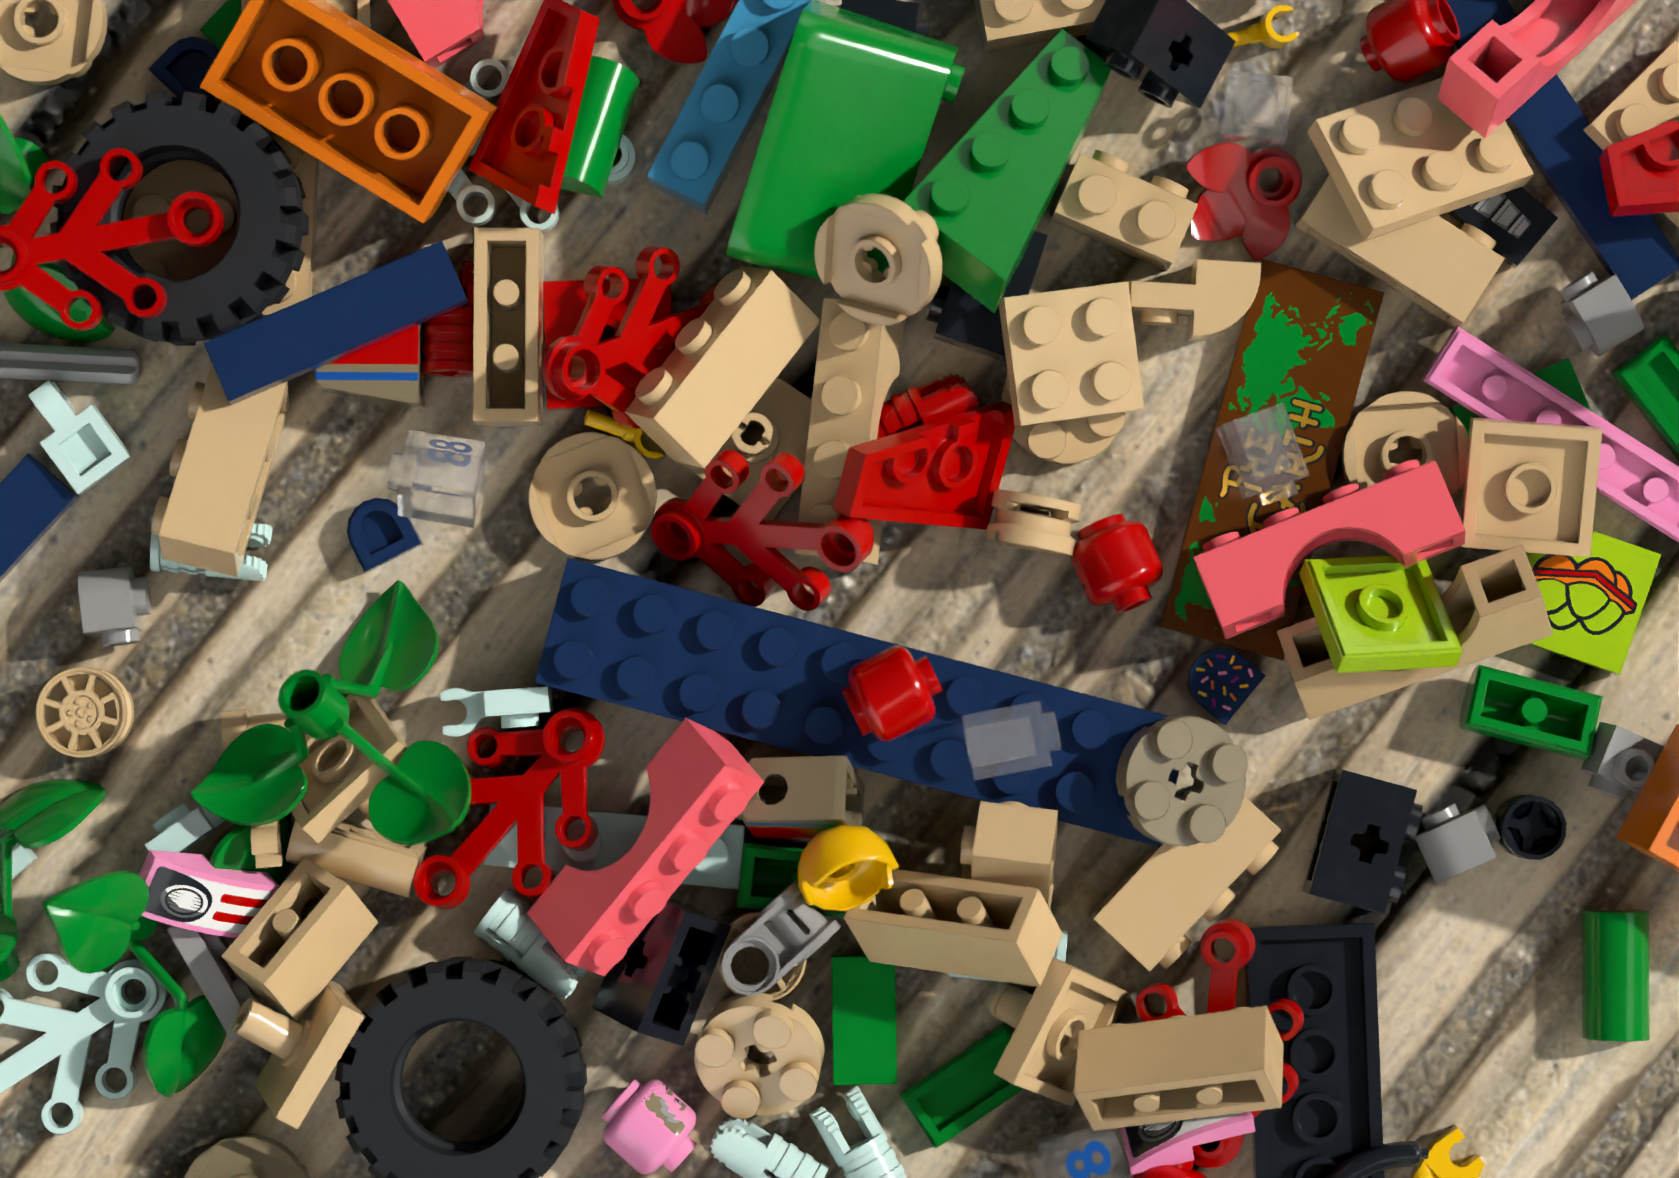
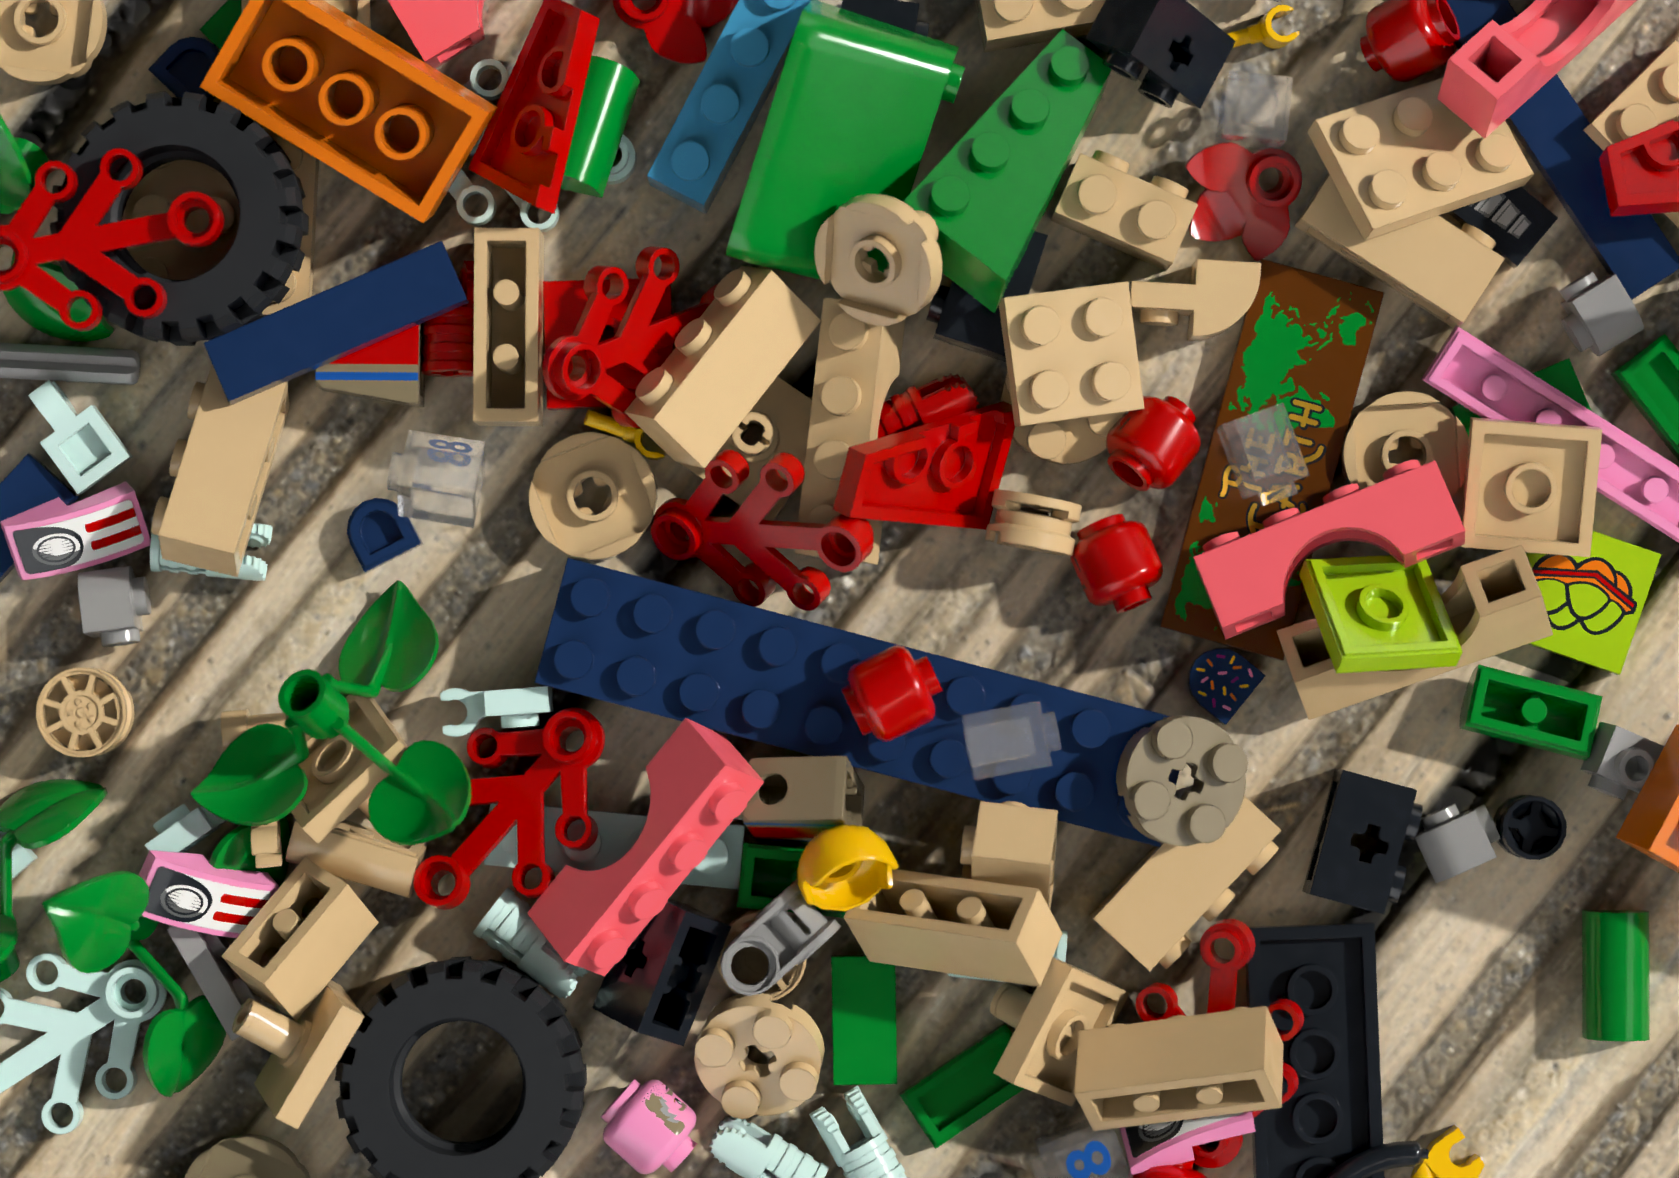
(76, 536): none -> slope
(1153, 443): none -> red head

